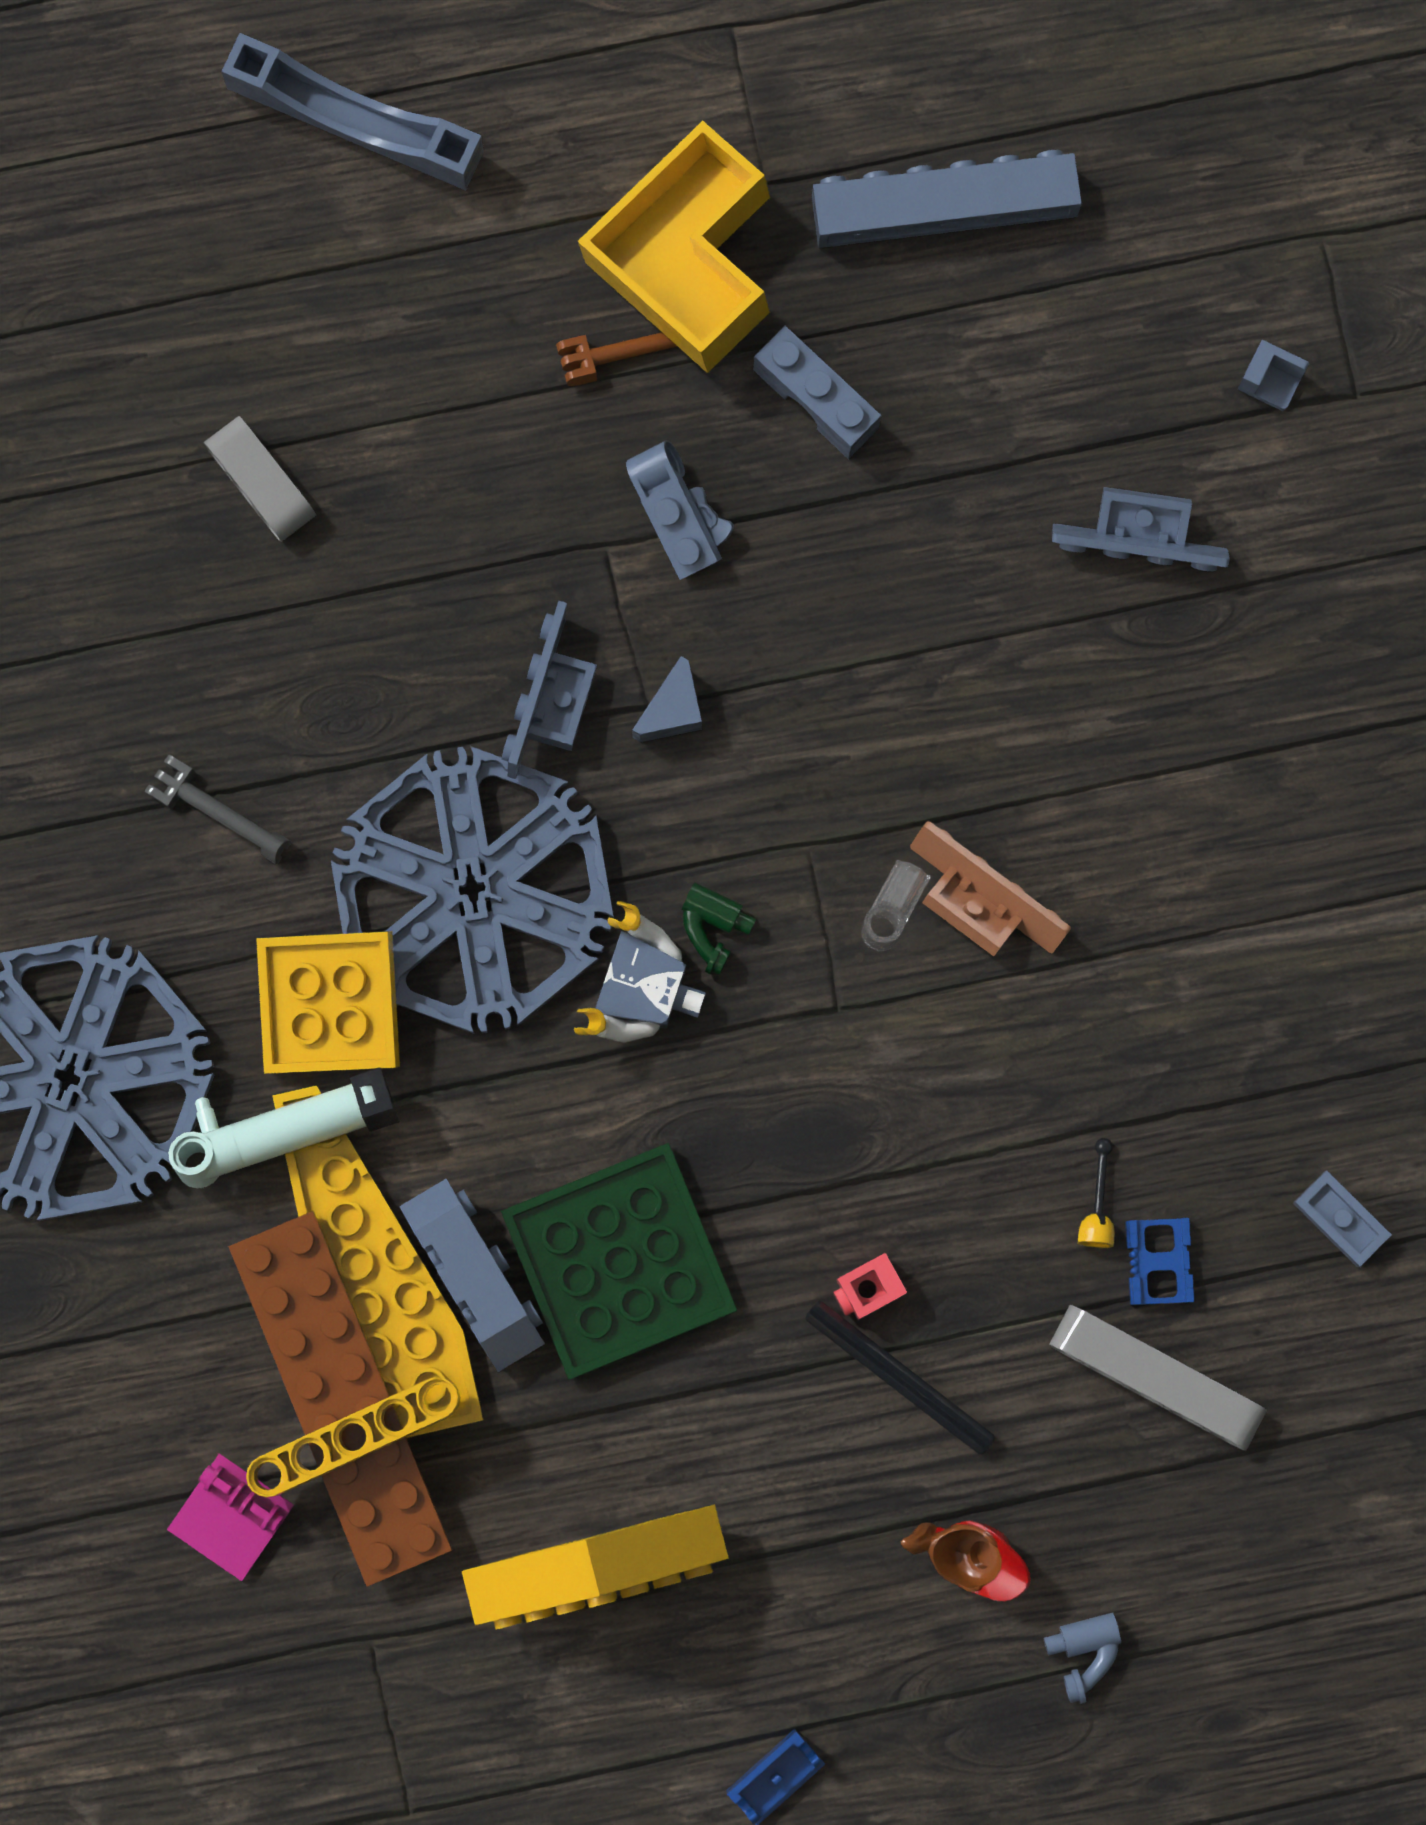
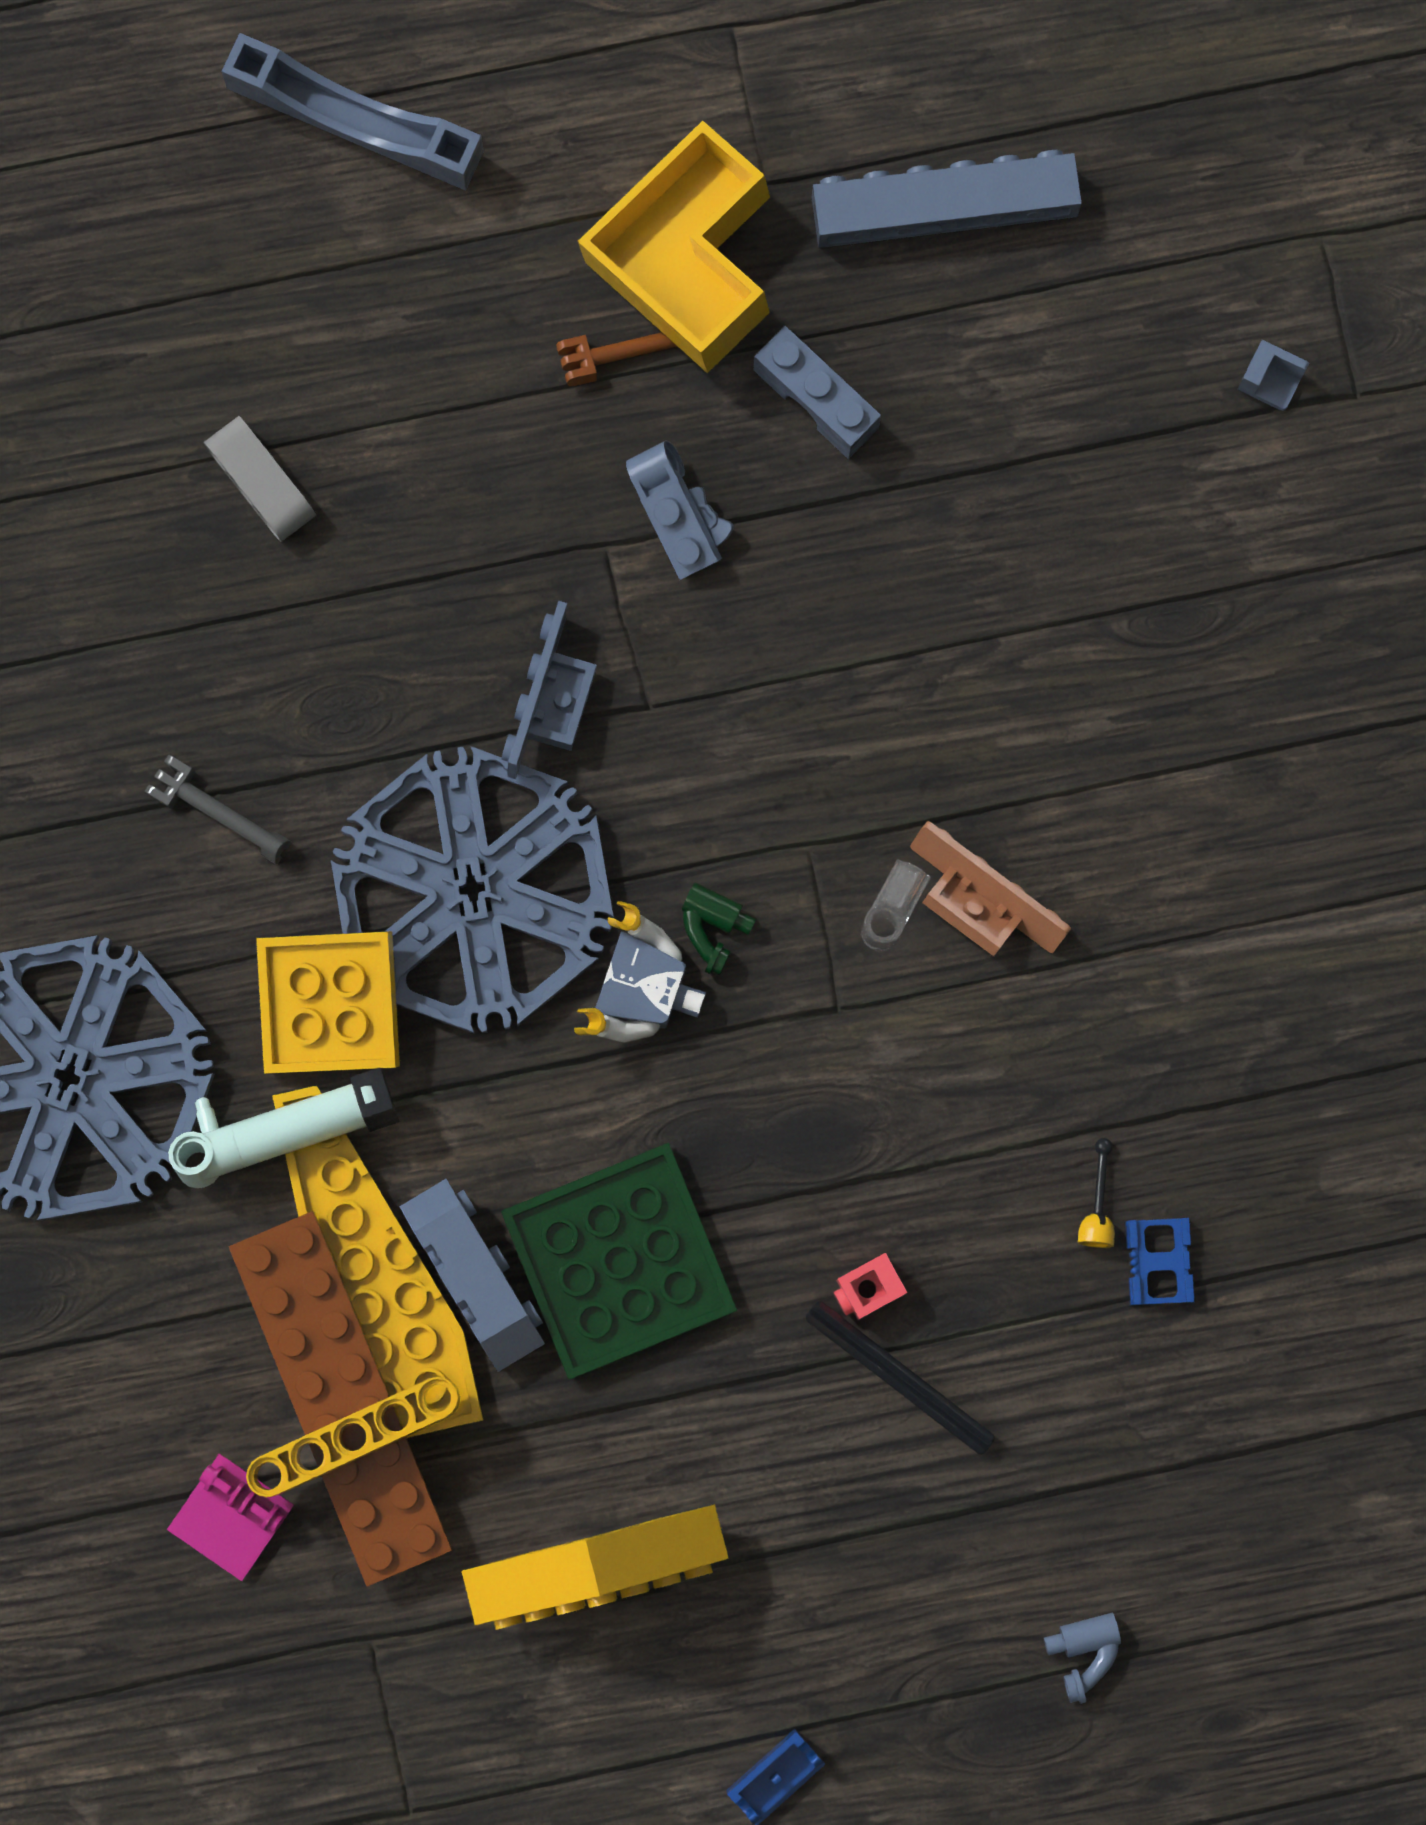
(672, 709): sand blue slope -> none
(972, 1558): dark orange hair -> none
(1142, 526): sand blue bracket -> none
(1158, 1377): light grey beam -> none
(1342, 1219): sand blue plate -> none

